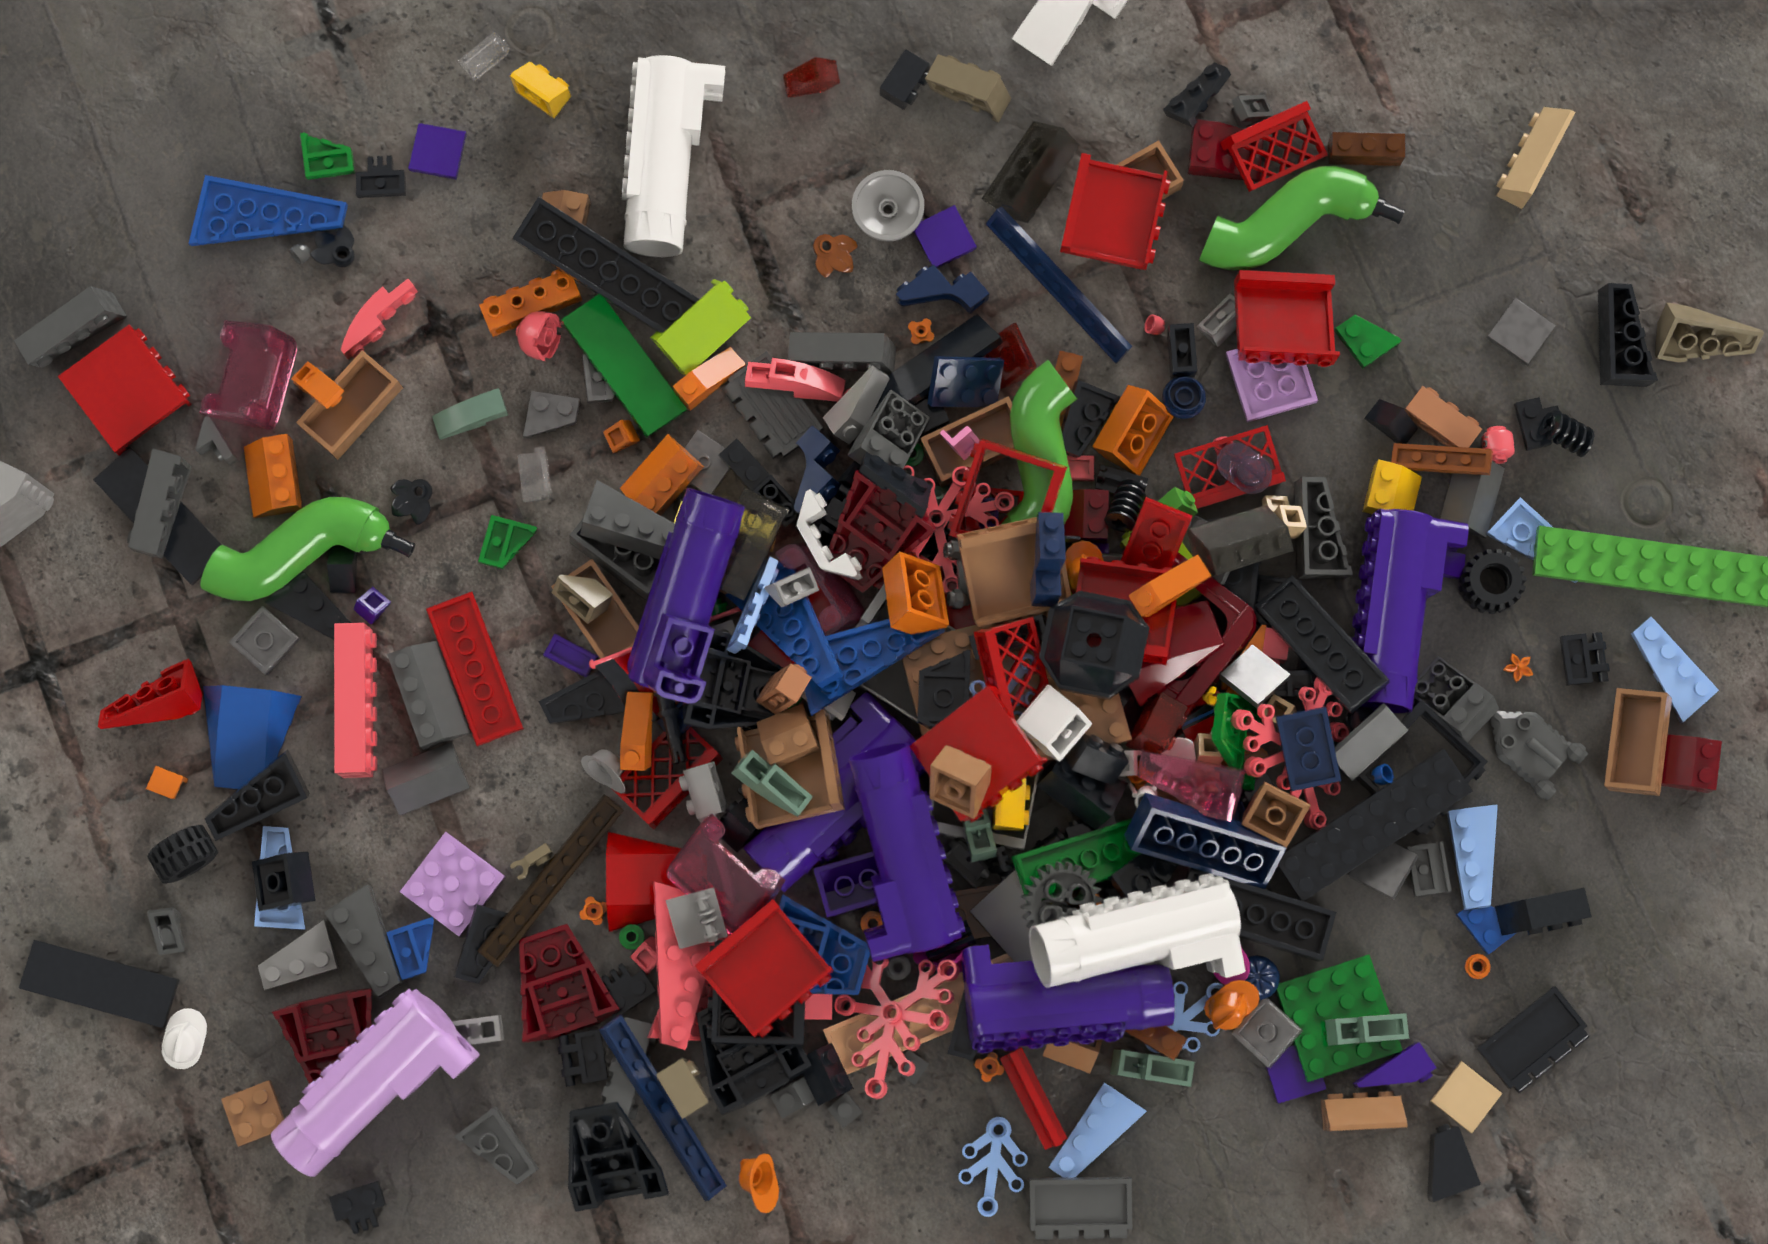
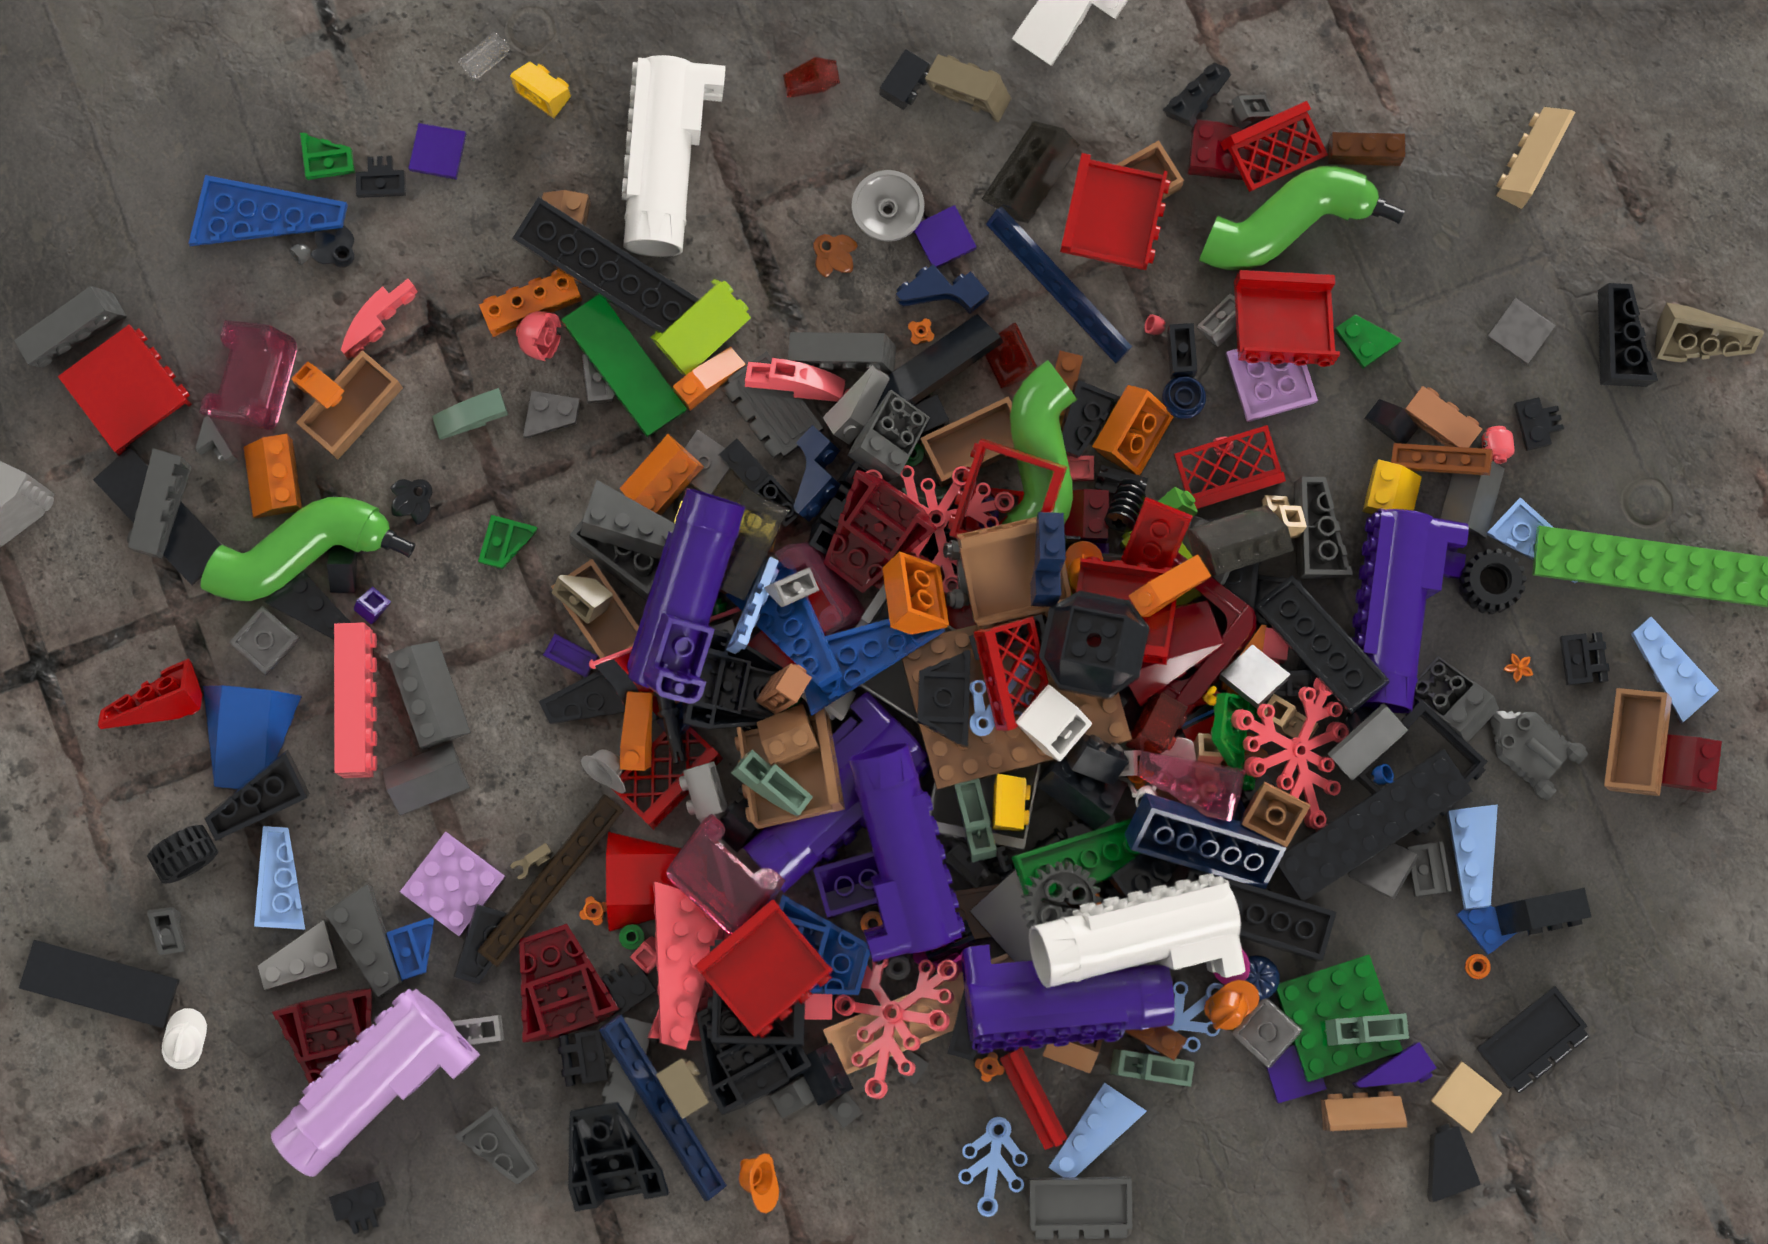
(165, 782): orange panel -> none
(253, 1112): medium nougat plate -> none
(283, 880): black slope -> none
(474, 669): red tile -> none
(535, 476): clear panel -> none
(621, 435): orange slope -> none
(696, 918): light grey hinge -> none
(812, 510): white slope -> none
(905, 486): black wing -> none
(959, 781): medium nougat slope -> none
(962, 442): bright pink panel -> none
(965, 381): dark blue plate -> none
(987, 733): red panel -> none
(1244, 468): piece -> none
(1308, 748): dark blue plate -> none
(1567, 432): black piece -> none

